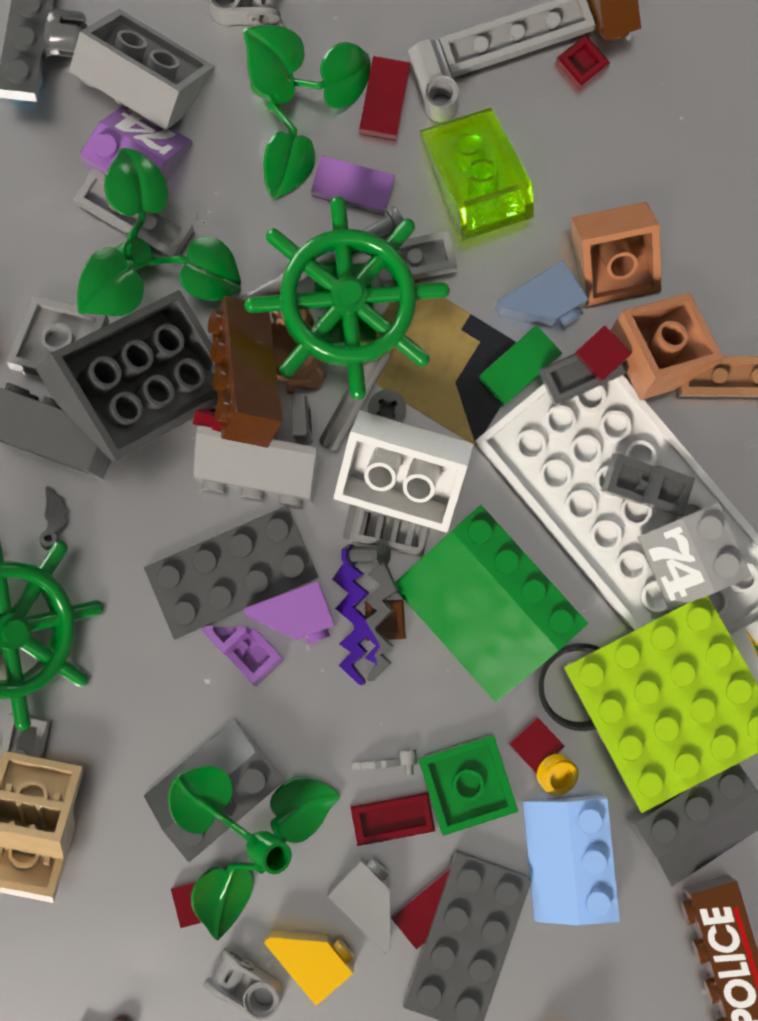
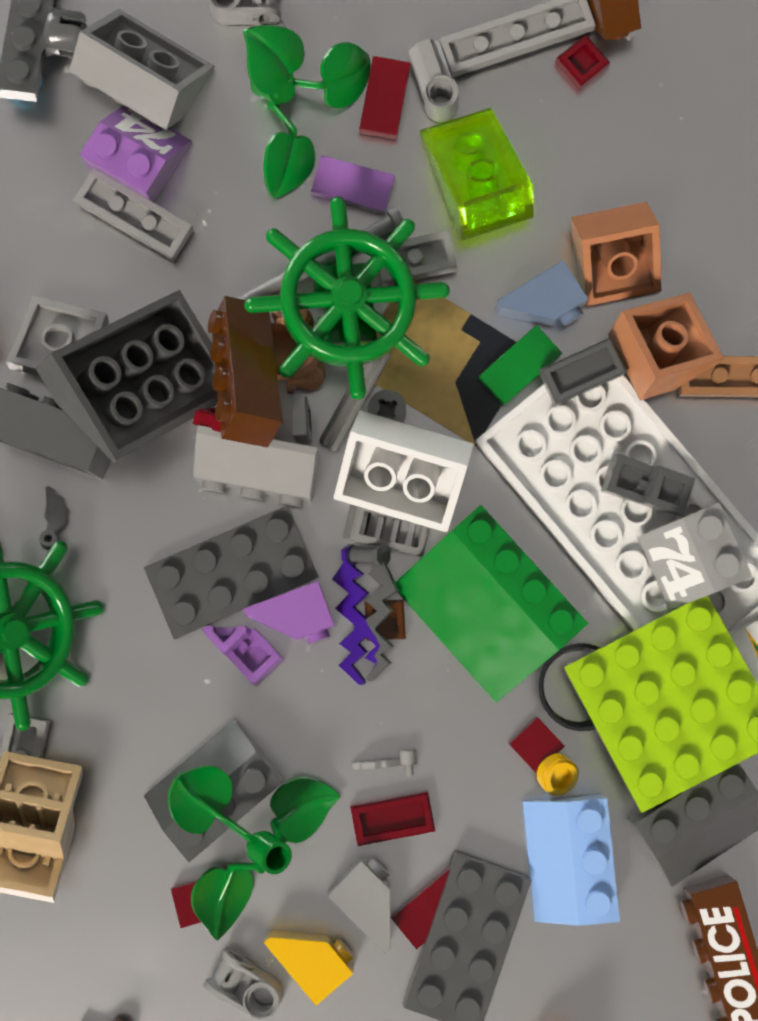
(110, 277): green plant -> none
(468, 784): green plate -> none
(602, 353): dark red tile -> none

